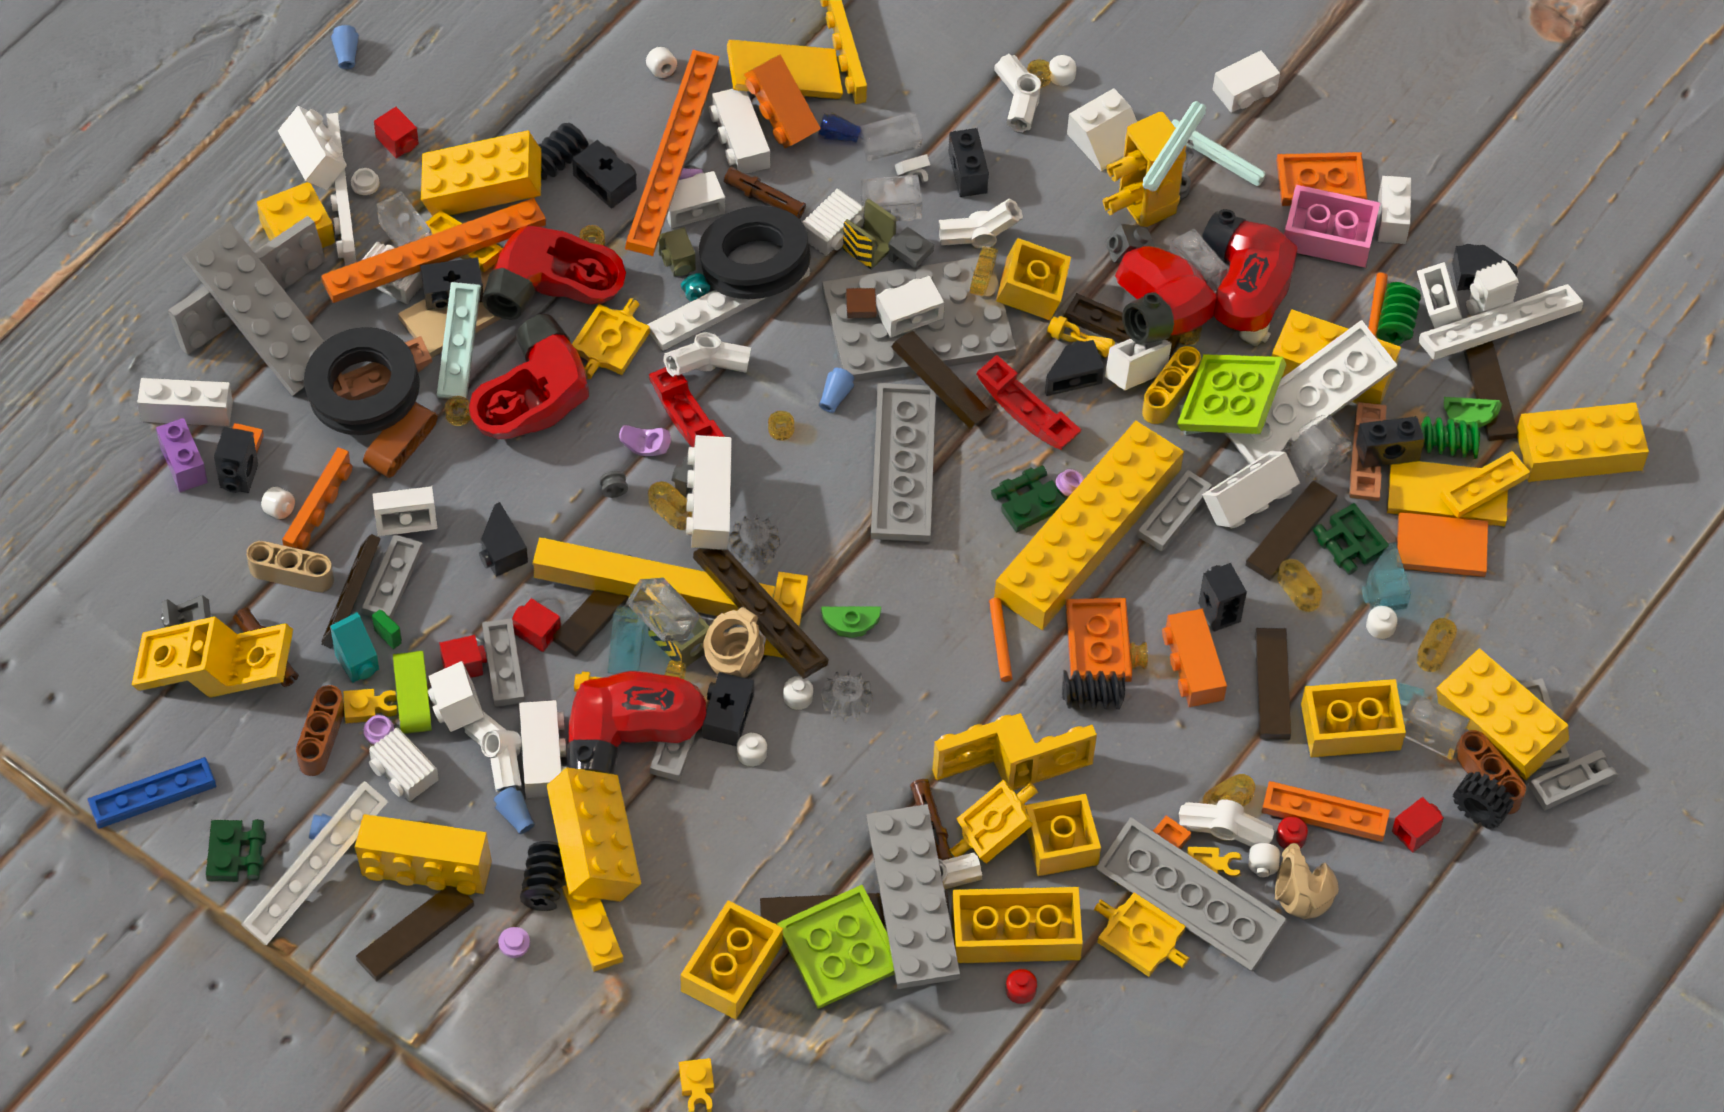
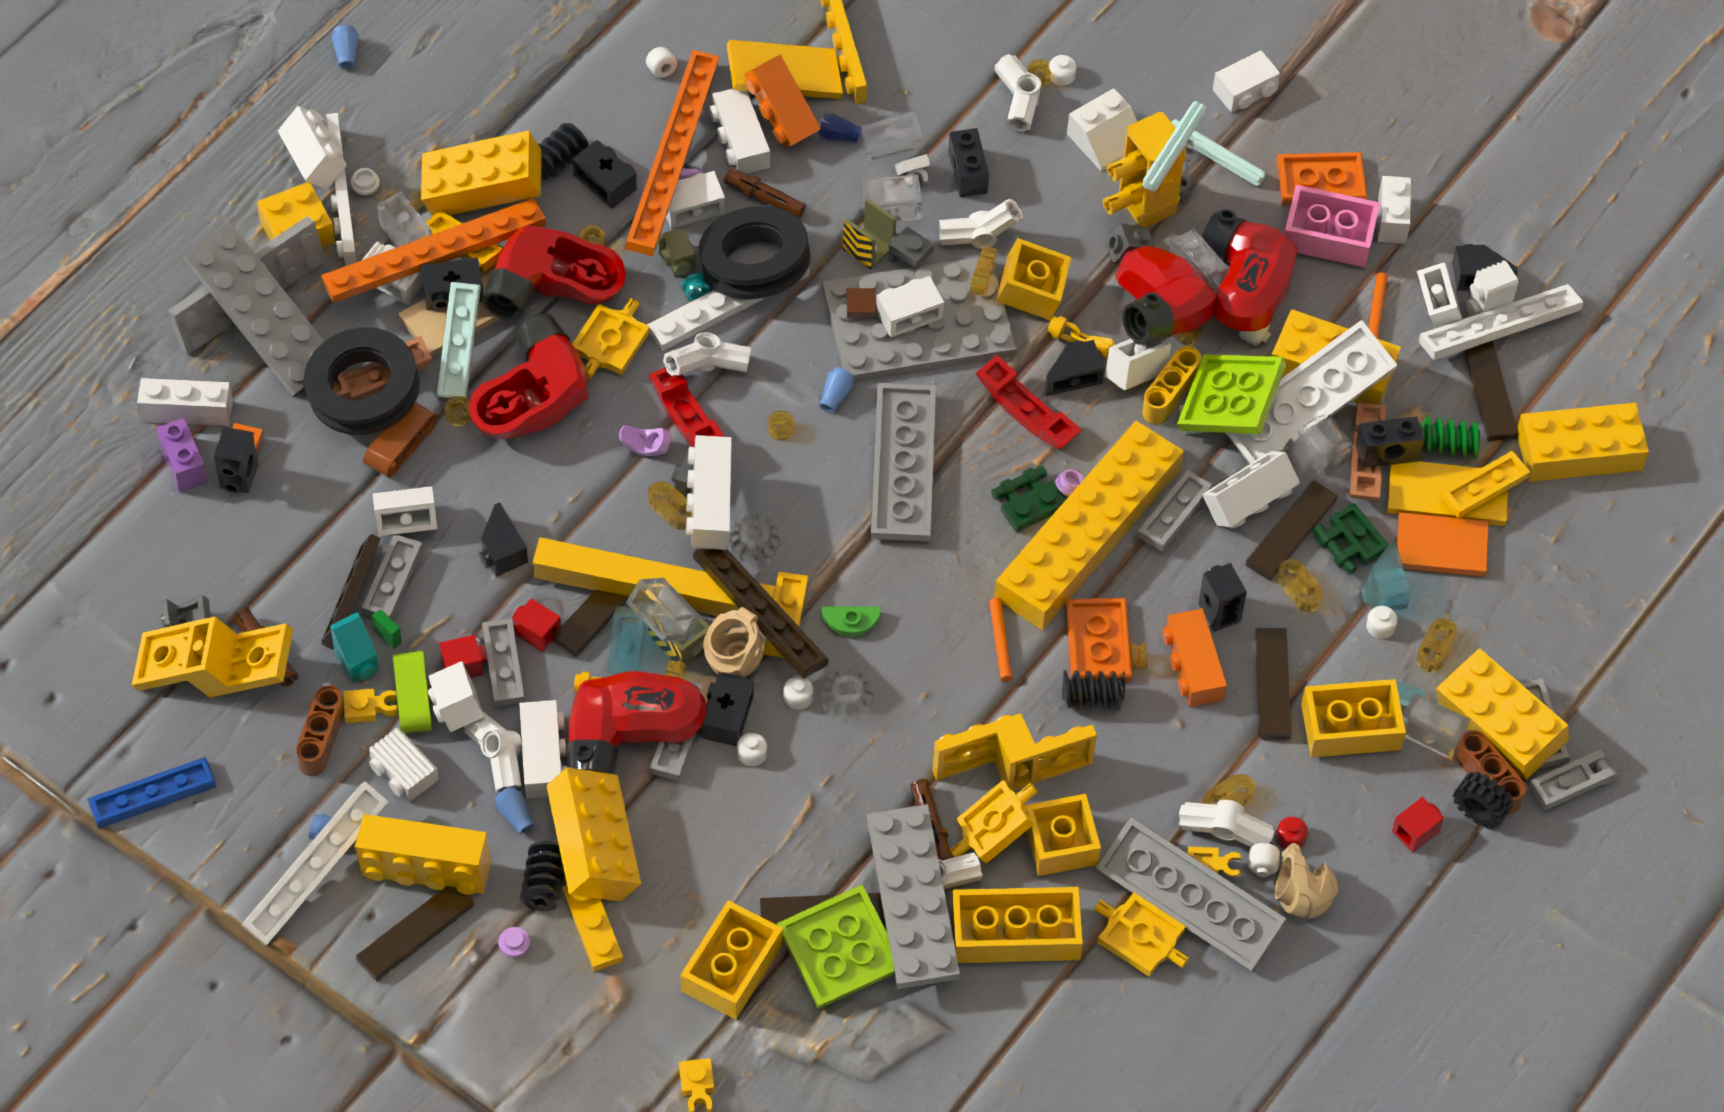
(225, 848): dark green plate -> none
(278, 502): white piece -> none
(299, 576): tan beam -> none
(322, 494): orange plate -> none
(377, 728): lavender plate -> none
(396, 132): red brick -> none
(613, 484): dark grey bush -> none
(826, 222): white brick -> none
(941, 379): dark brown tile -> none
(1021, 986): red piece -> none
(1103, 320): dark brown tile -> none
(1172, 832): orange plate -> none
(1326, 811): orange plate -> none
(1398, 313): green piece -> none
(1471, 410): bright green plate -> none

